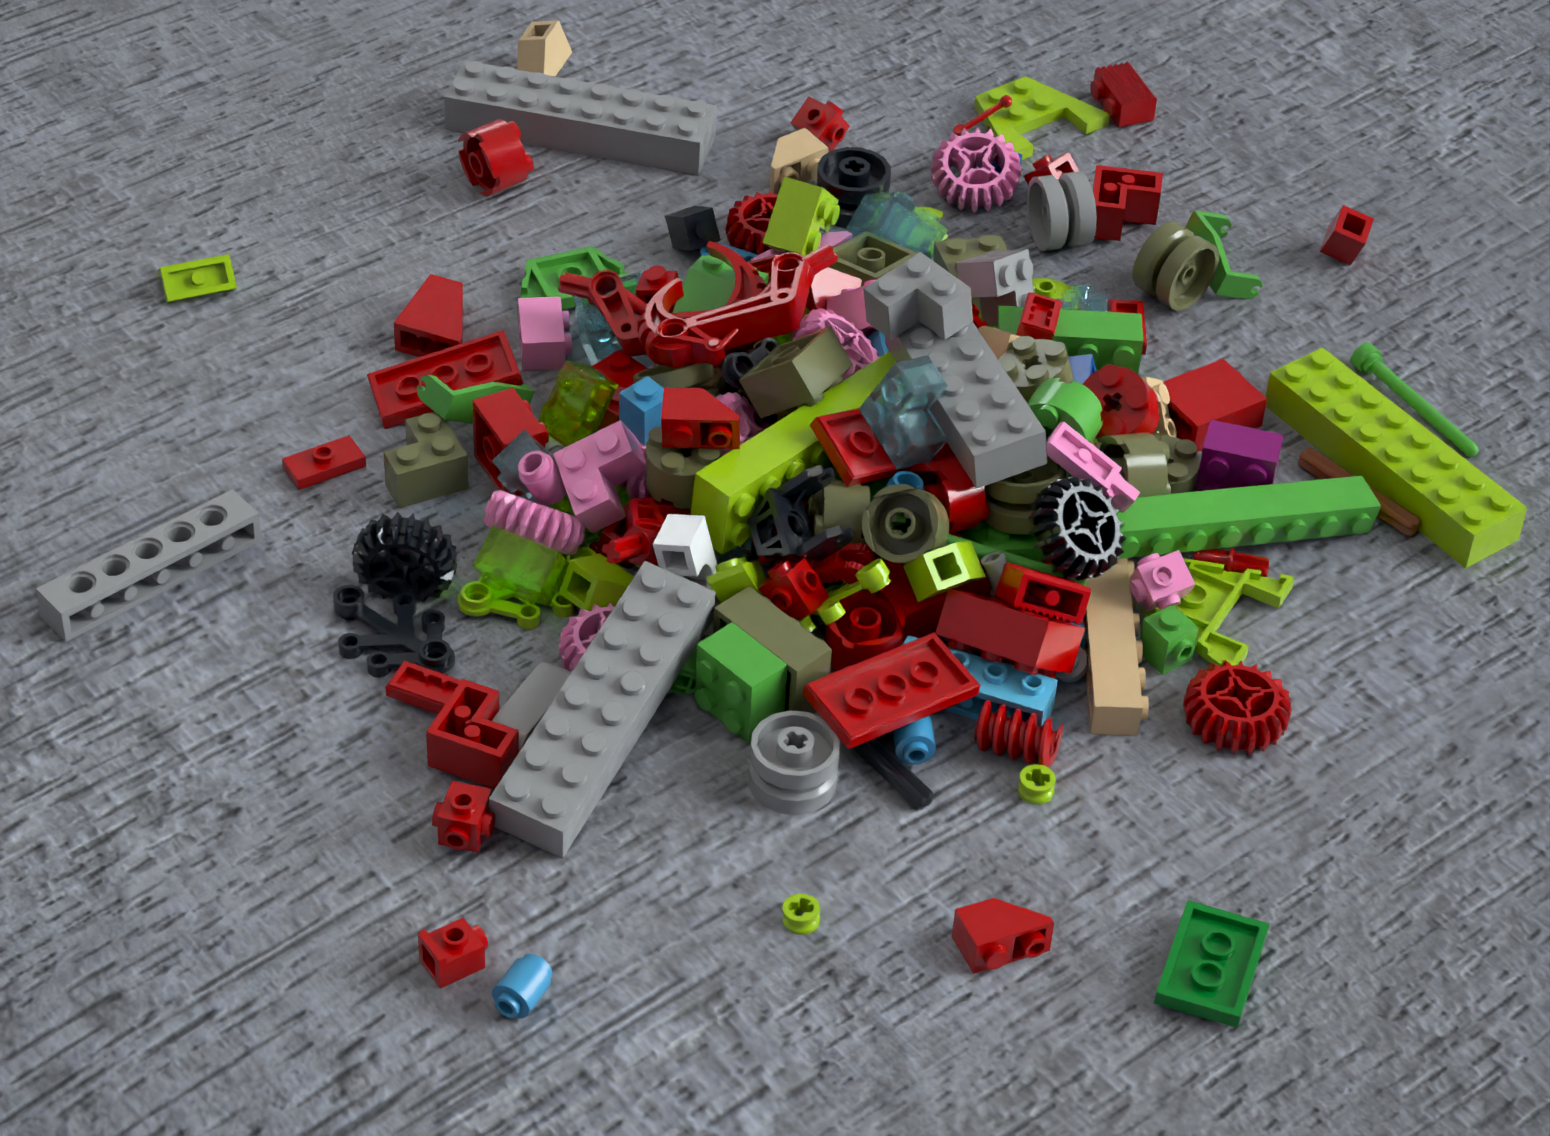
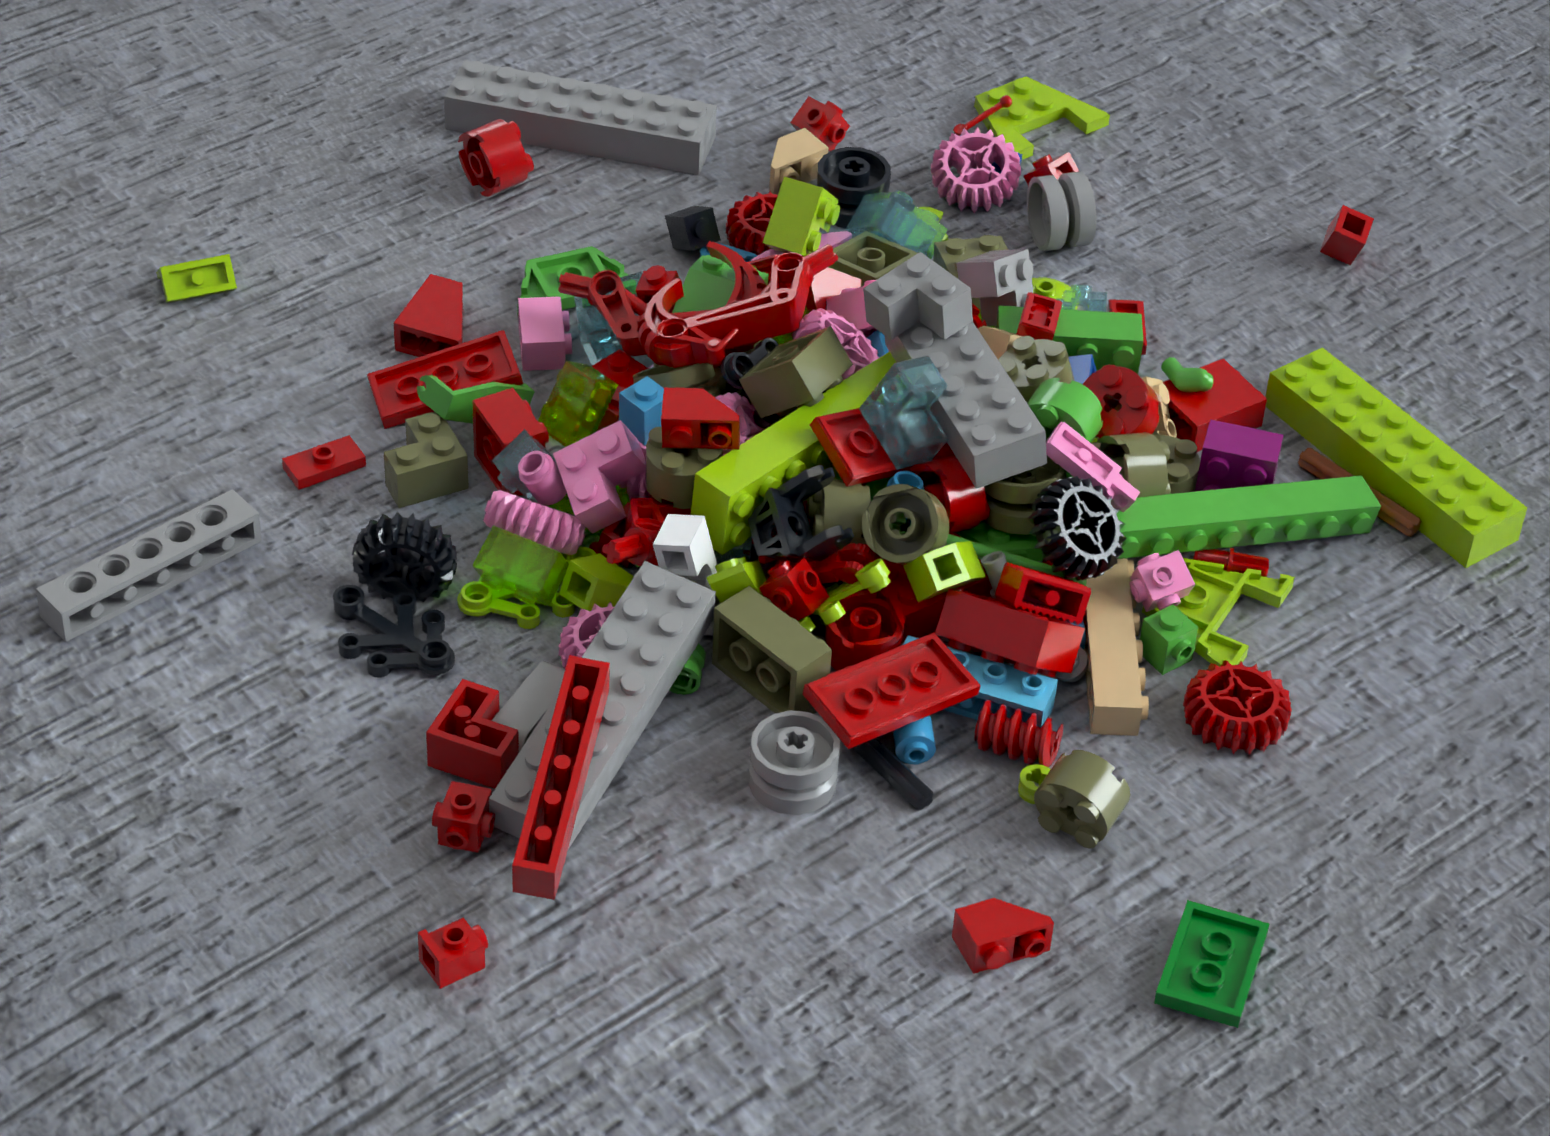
(421, 687): red plate -> none
(522, 986): dark azure brick -> none
(543, 48): tan slope -> none
(561, 778): none -> red brick
(739, 680): bright green brick -> none
(808, 921): lime bush -> none
(1081, 797): none -> olive brick
(1123, 94): red brick -> none
(1124, 196): red brick -> none
(1175, 266): olive wheel -> none
(1187, 378): none -> bright green arm
(1225, 281): bright green piece -> none
(1369, 360): bright green piece -> none

